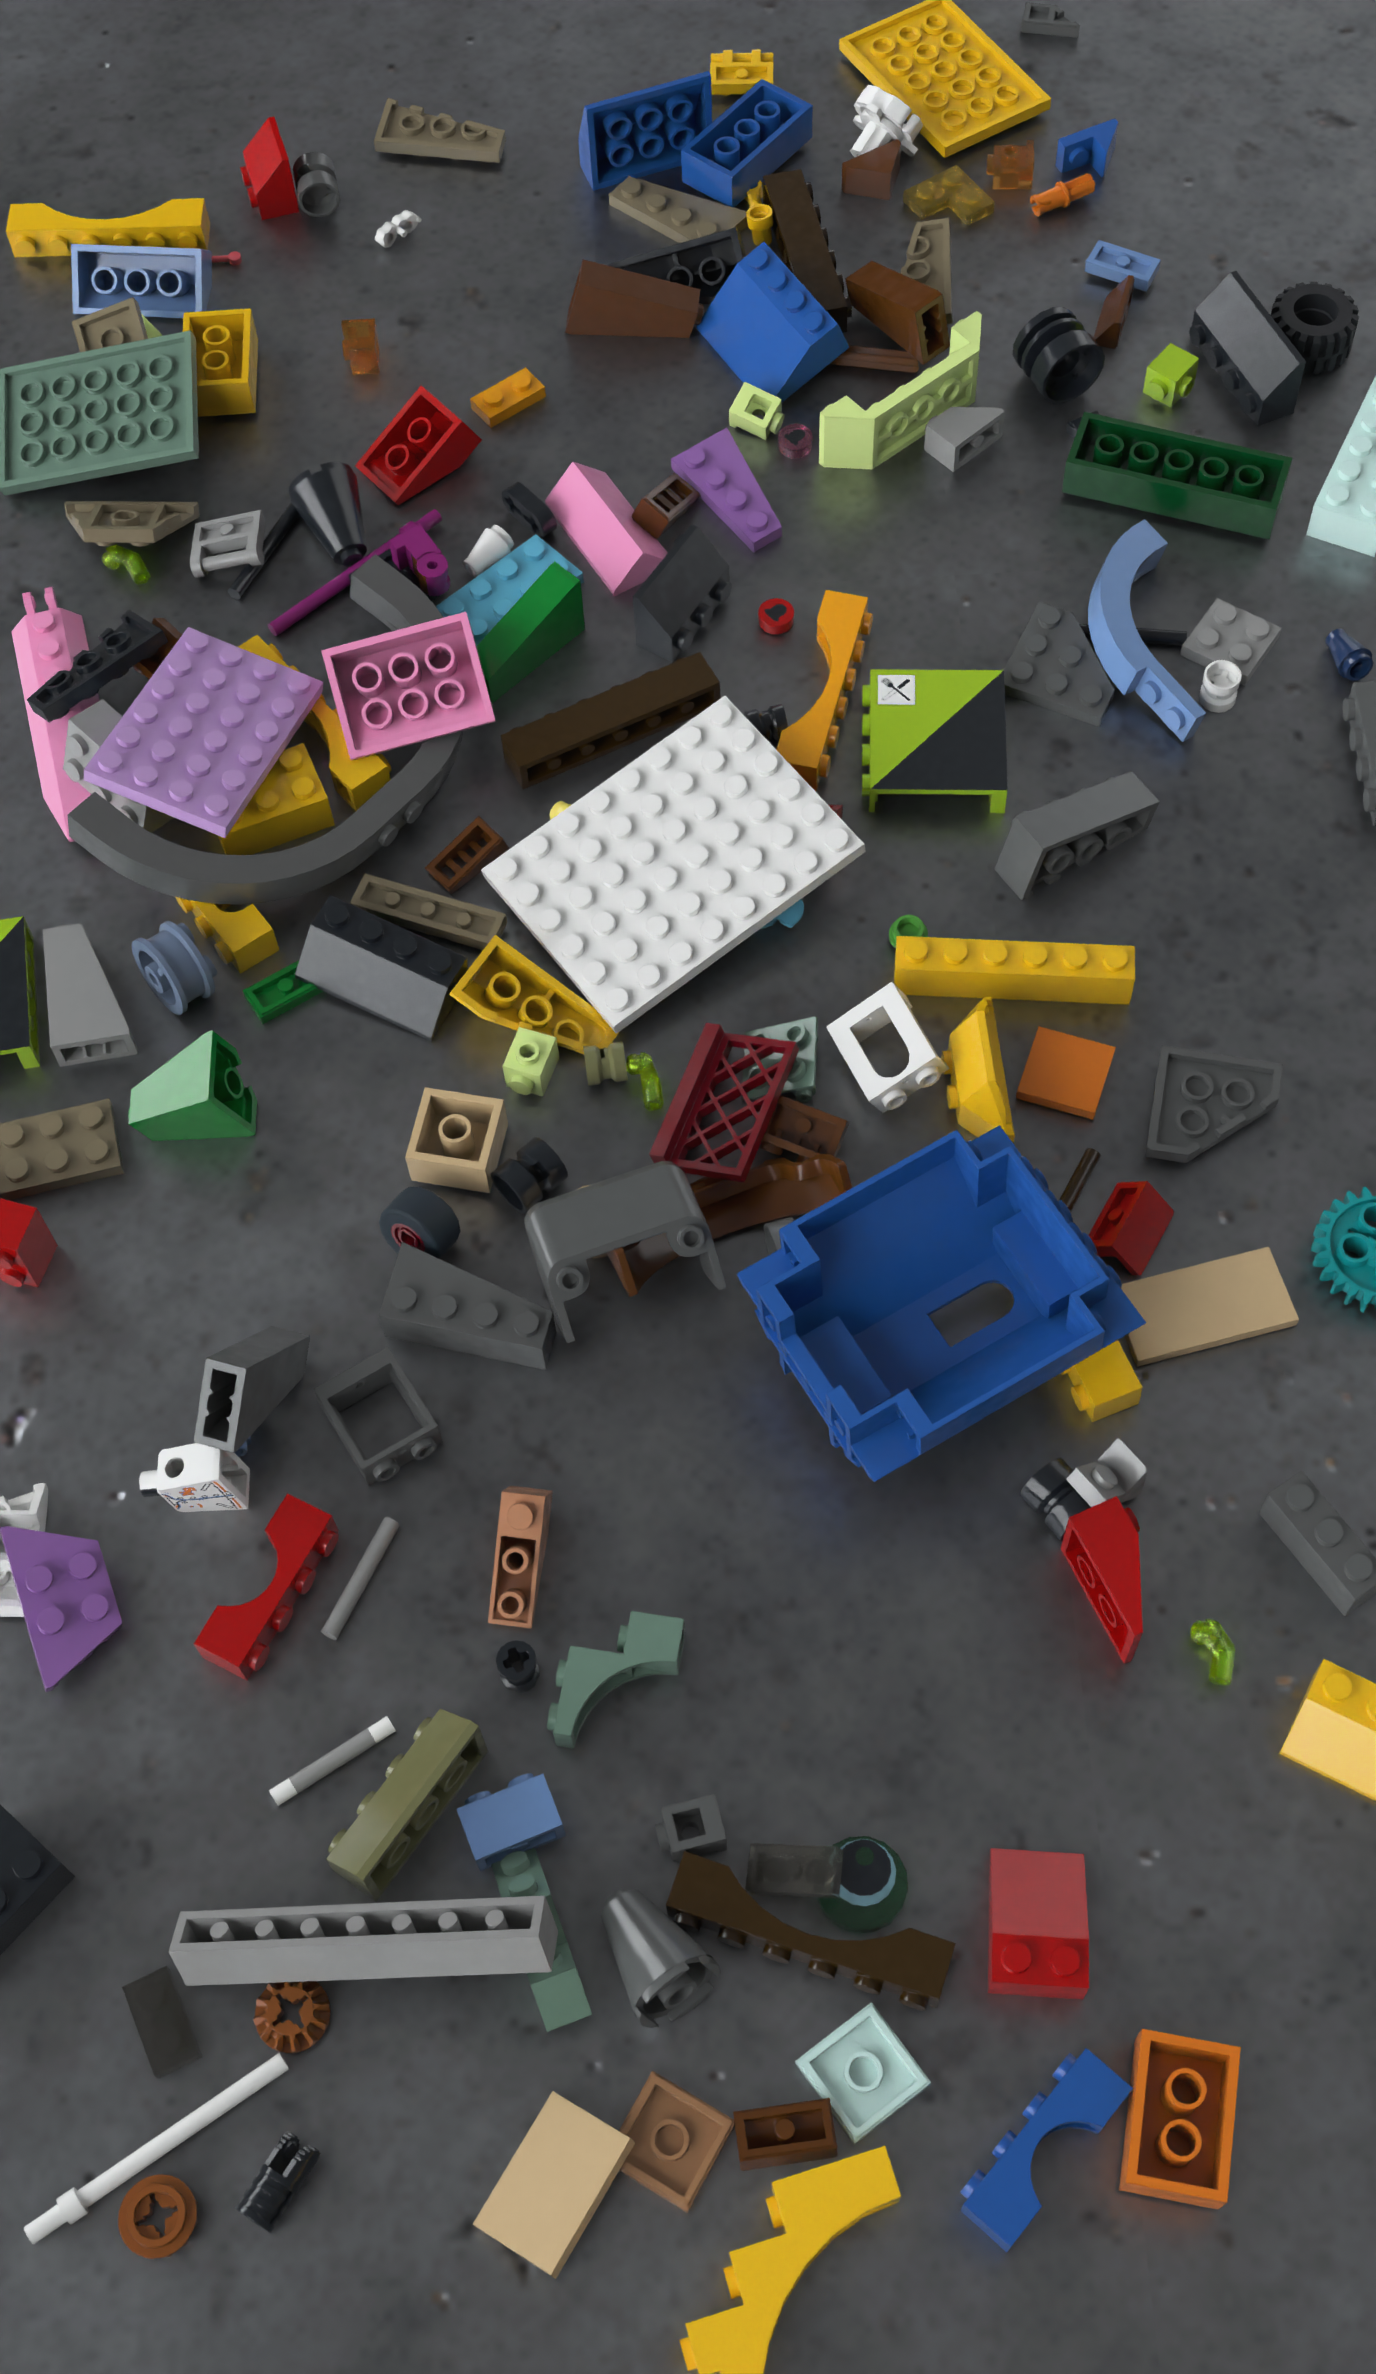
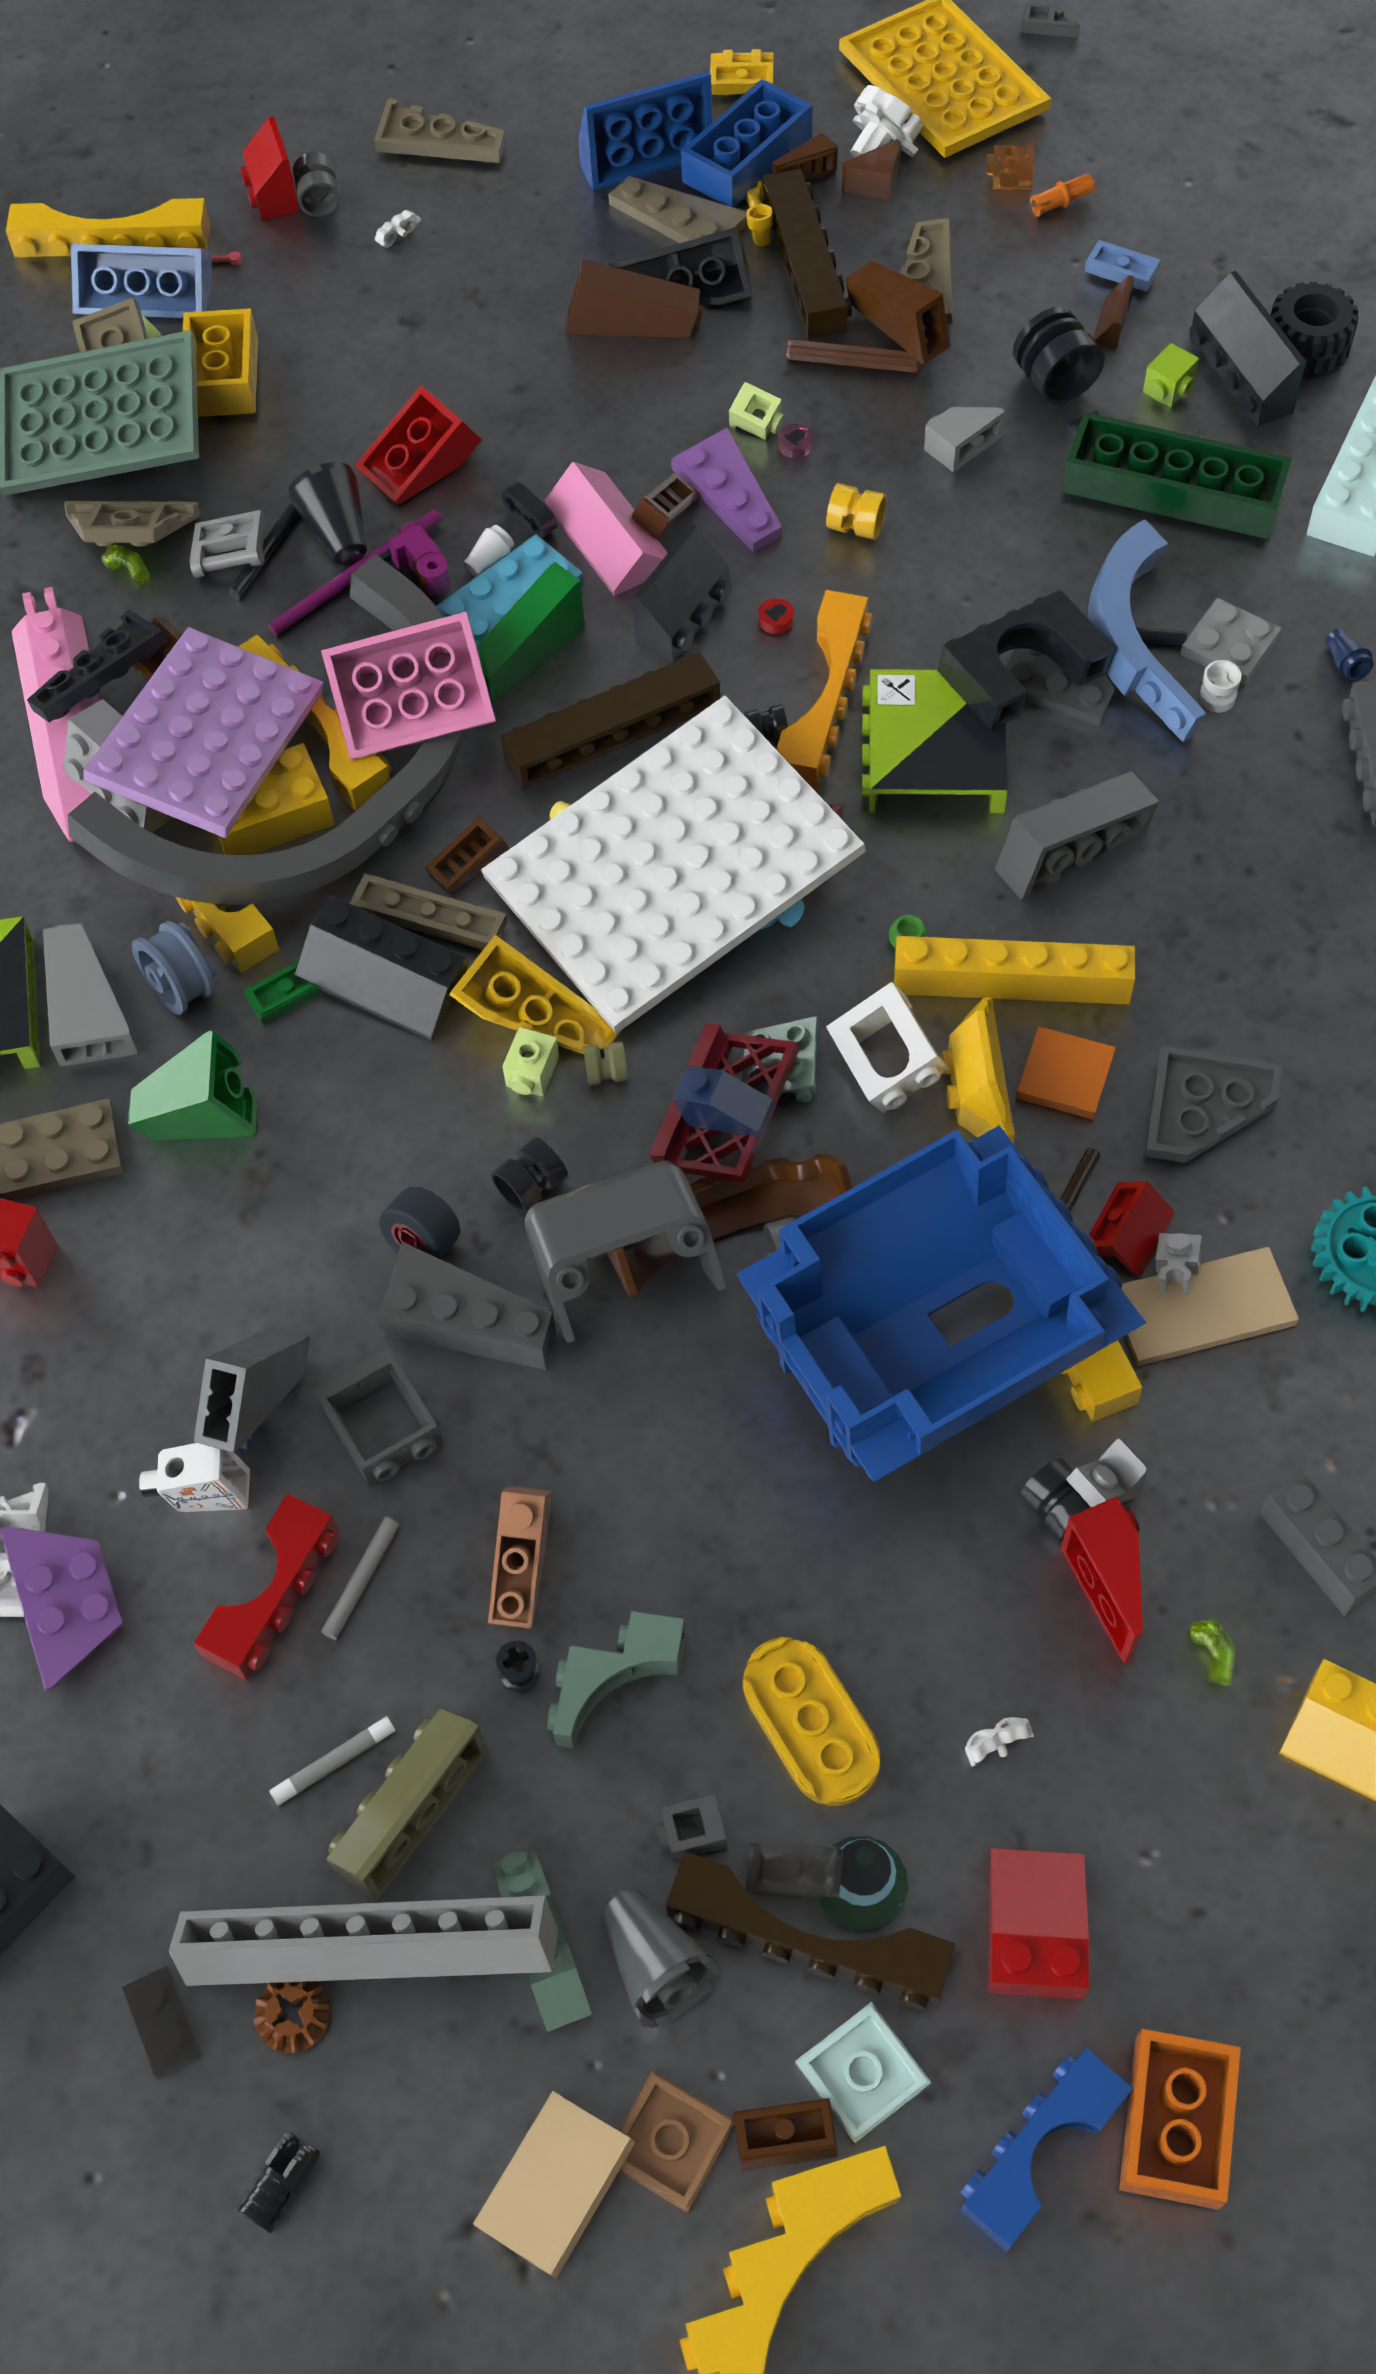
(75, 2203): white bar -> none
(138, 2206): dark orange gear -> none
(361, 345): clear orange brick -> none
(457, 1140): tan brick -> none
(508, 397): light orange plate -> none
(510, 1819): medium blue brick -> none
(649, 1077): clear neon green arm -> none
(721, 1102): none -> dark blue slope
(770, 326): blue slope -> none
(803, 1131): reddish brown bracket -> none
(811, 1721): none -> yellow tile
(816, 158): none -> reddish brown slope
(856, 511): none -> yellow wheel
(868, 438): yellowish green slope -> none
(952, 190): clear yellow plate -> none
(989, 1740): none -> white piece
(1046, 625): none -> black arch
(1088, 146): blue slope -> none
(1177, 1259): none -> light grey plate

